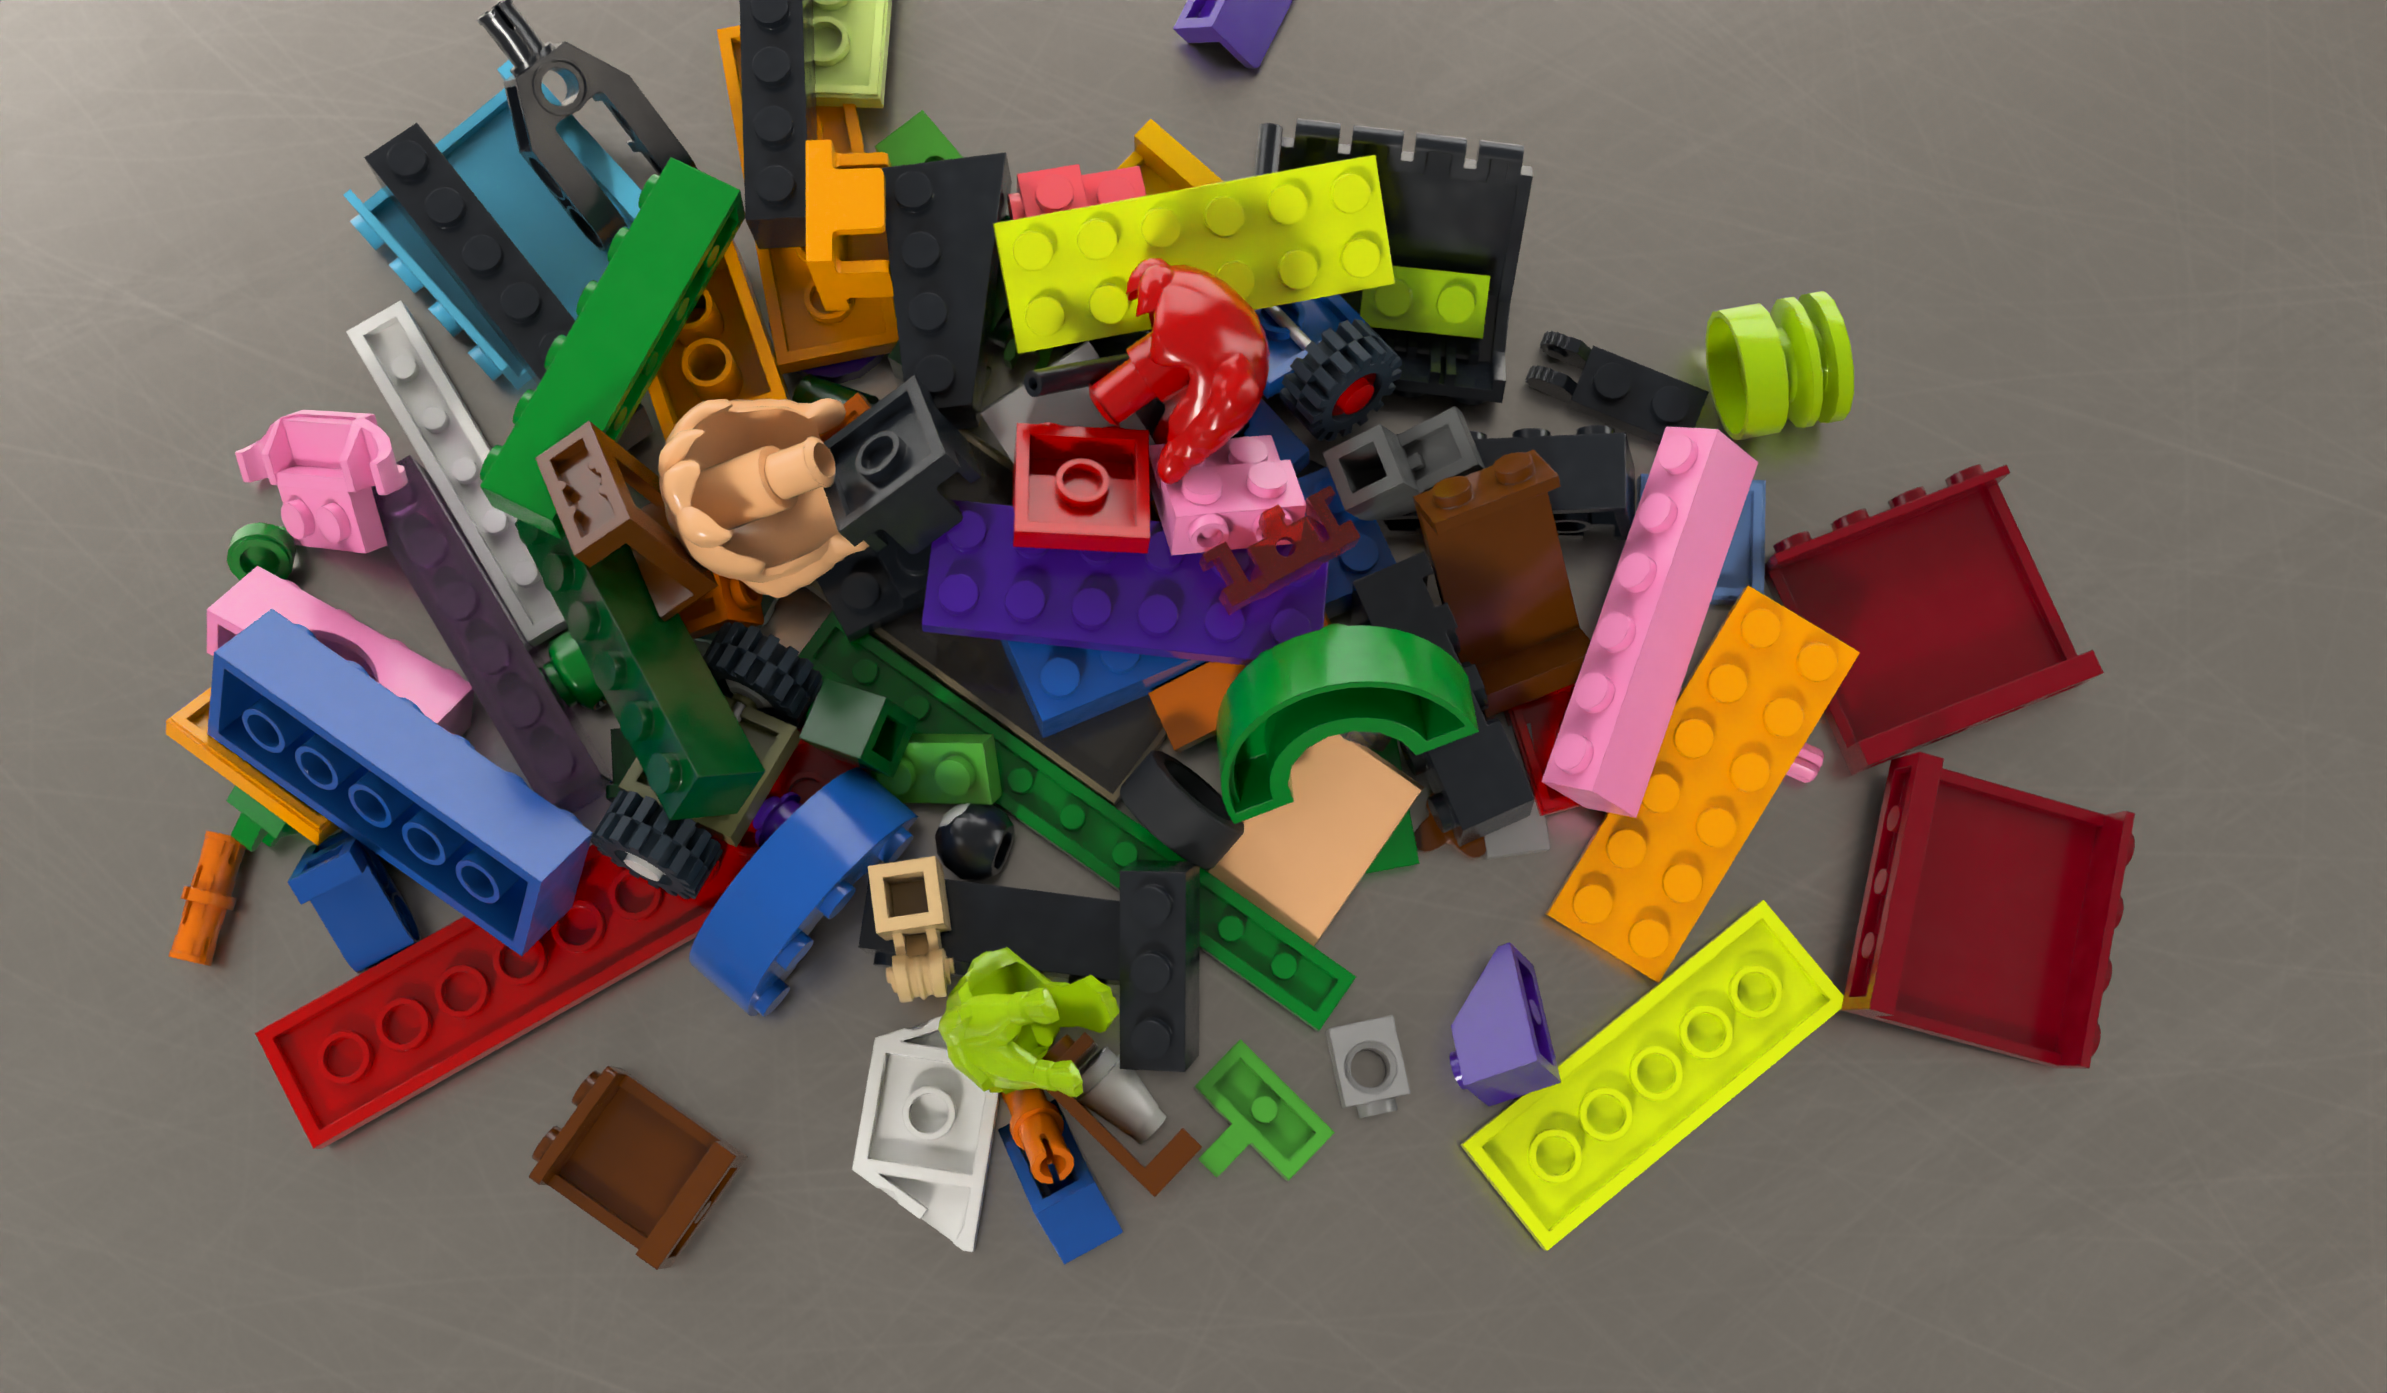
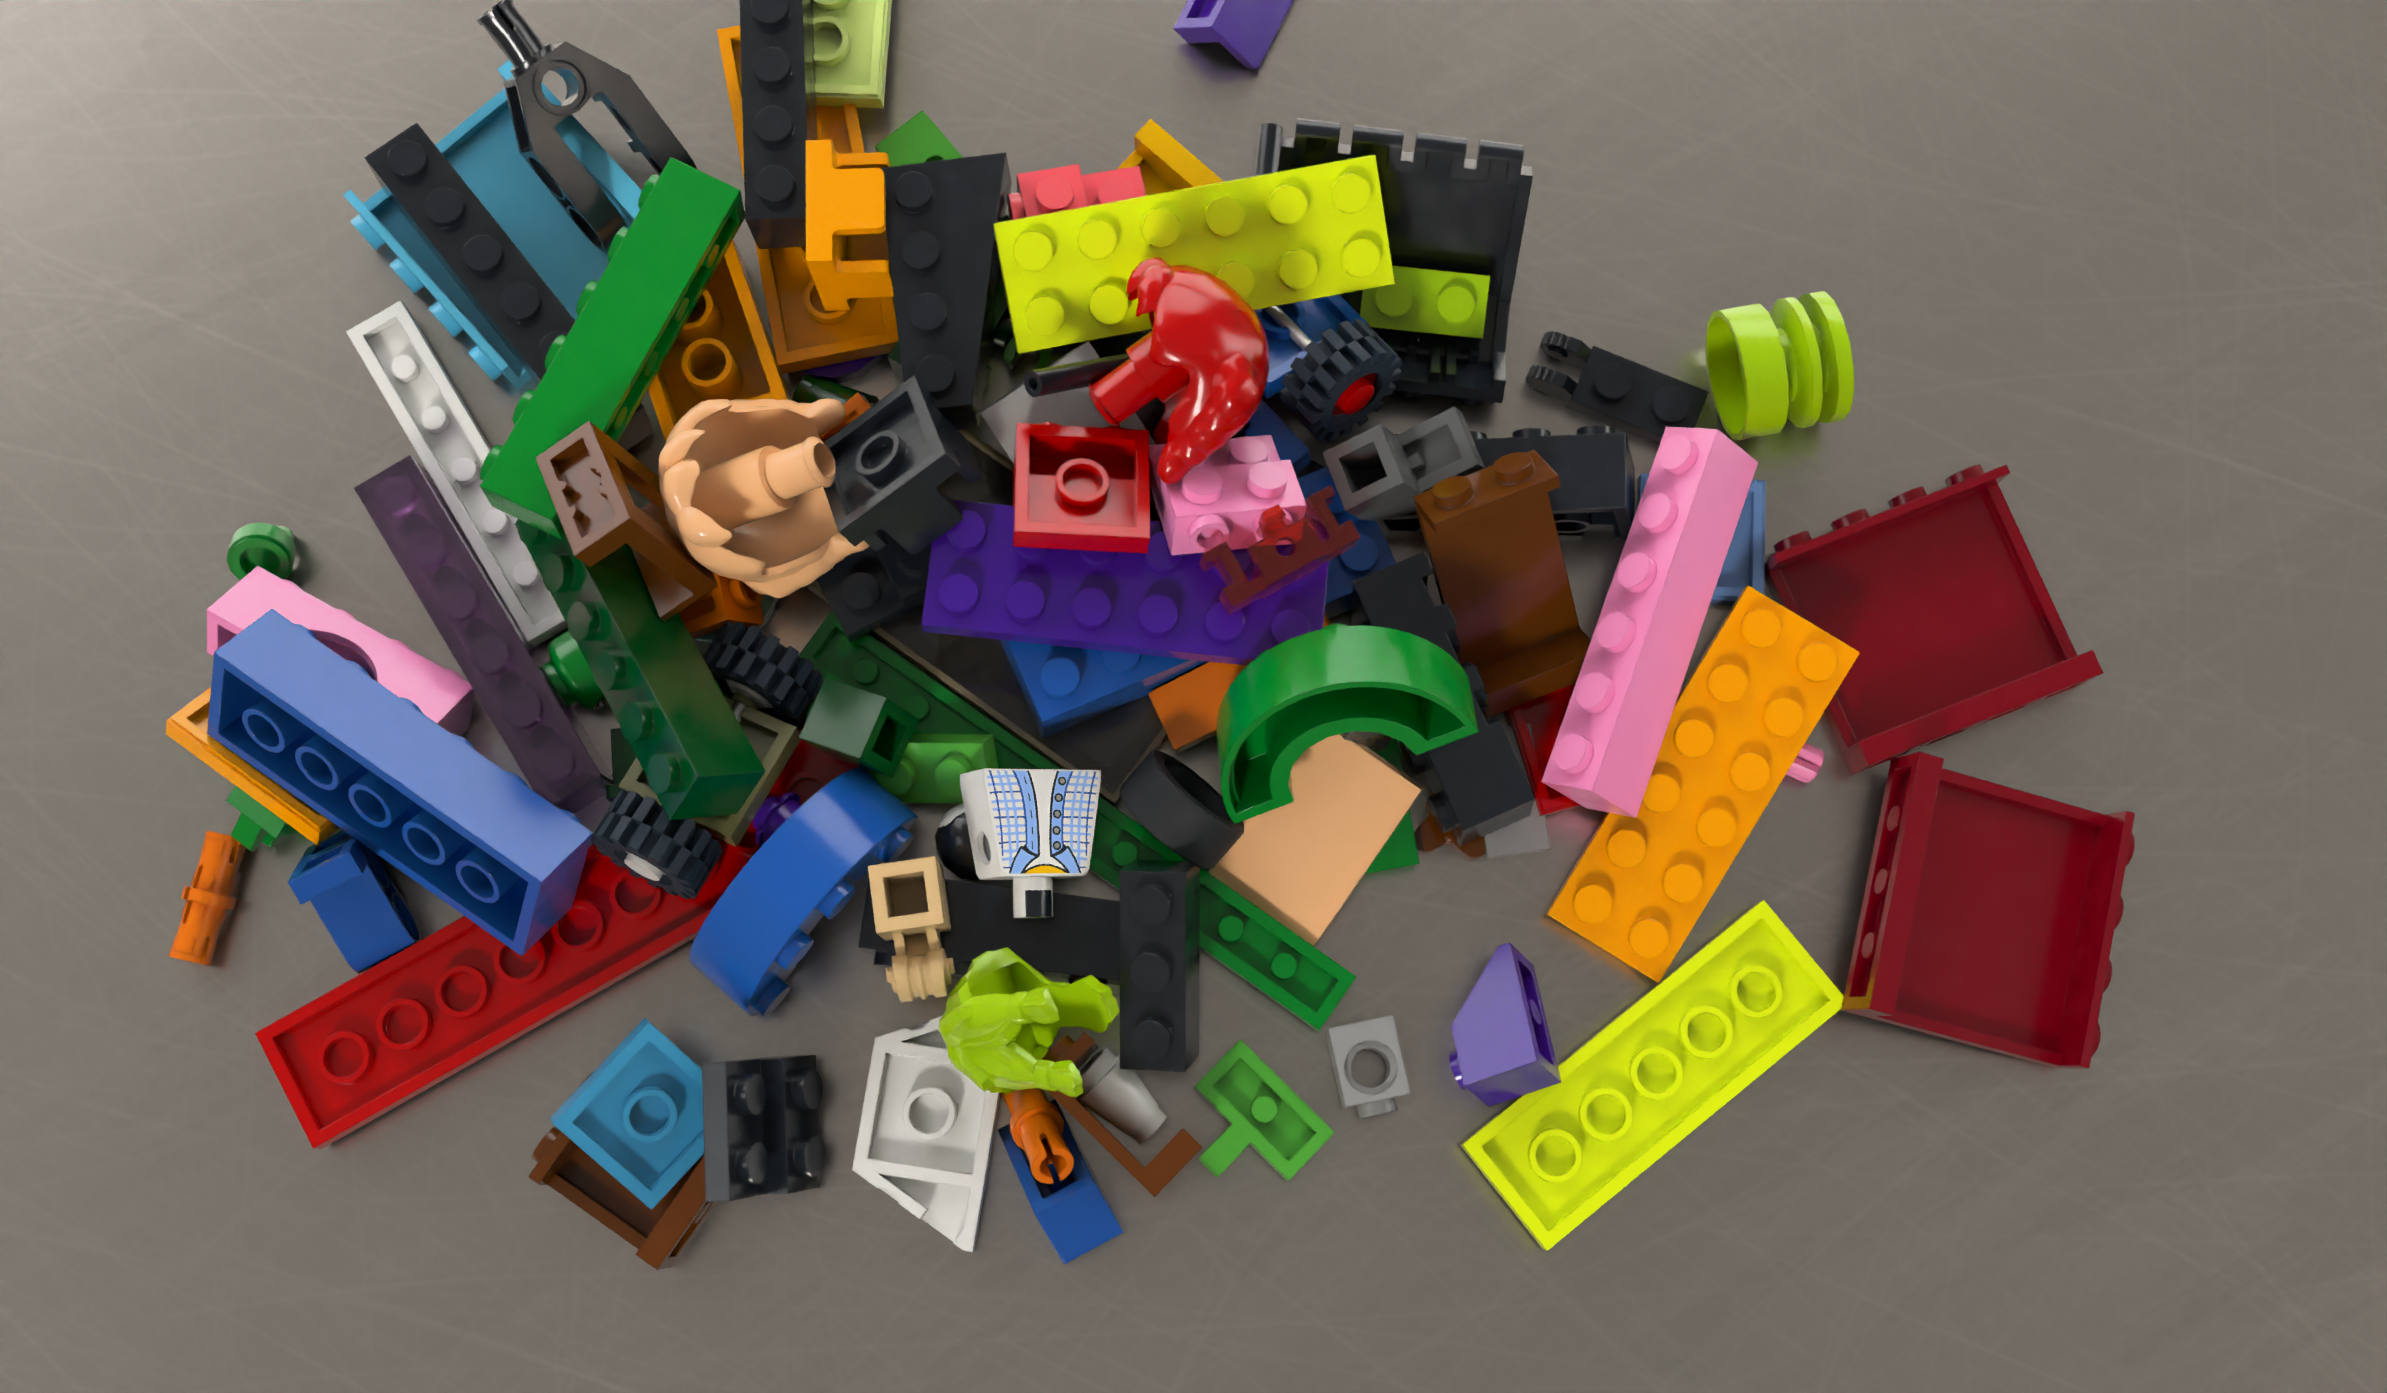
(326, 476): bright pink plate -> none
(640, 1114): none -> dark azure plate
(761, 1126): none -> black plate
(1031, 829): none -> torso

